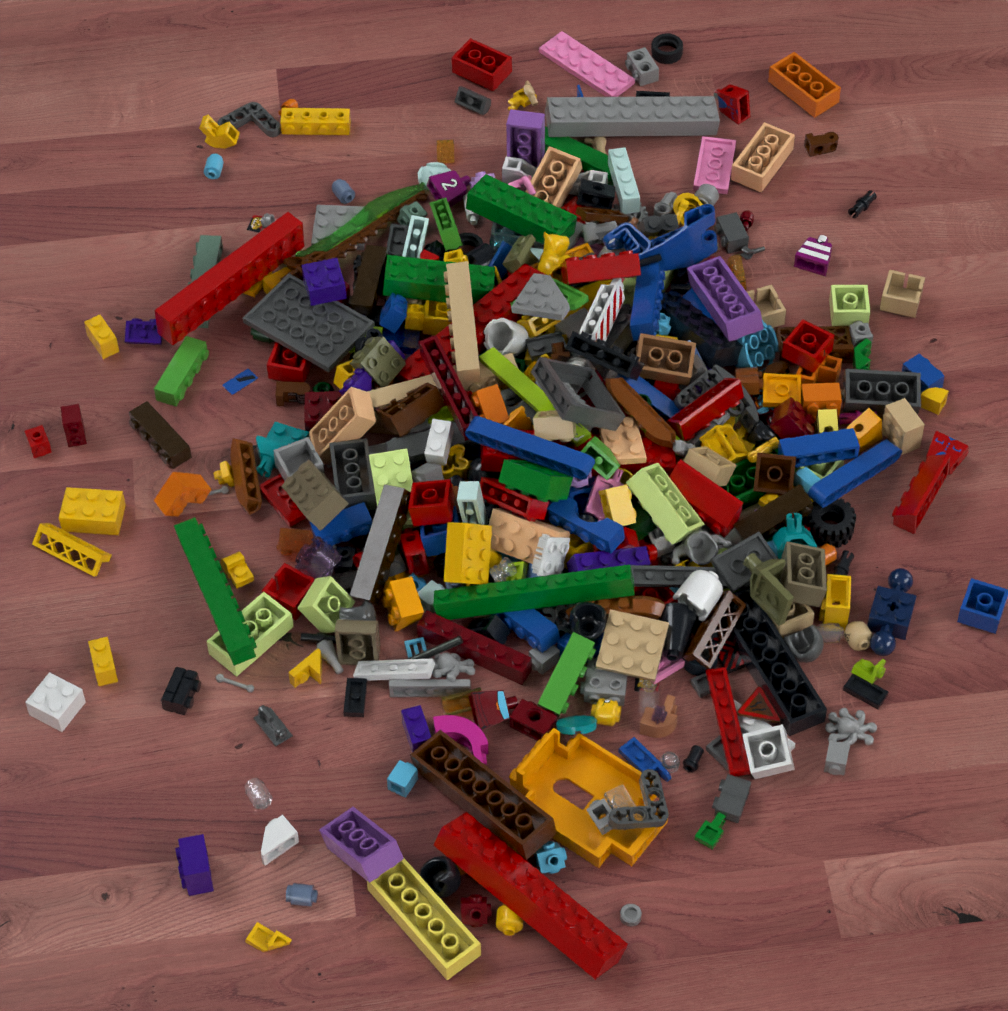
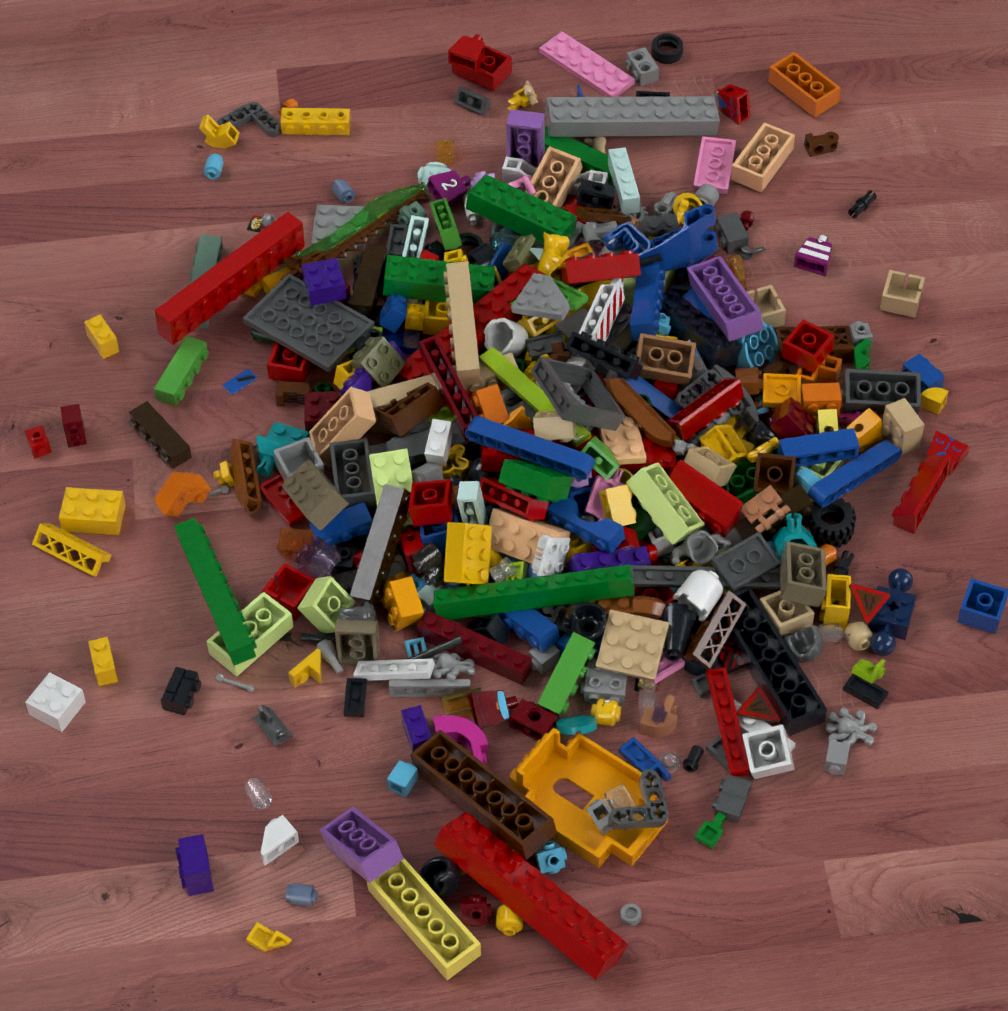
(142, 332): dark purple bracket -> none
(237, 569): yellow brick -> none
(431, 564): none -> clear smoke brick
(467, 53): none -> red torso
(763, 504): none -> nougat plate
(767, 589): olive plate -> none
(849, 304): yellowish green brick -> none
(868, 600): none -> piece

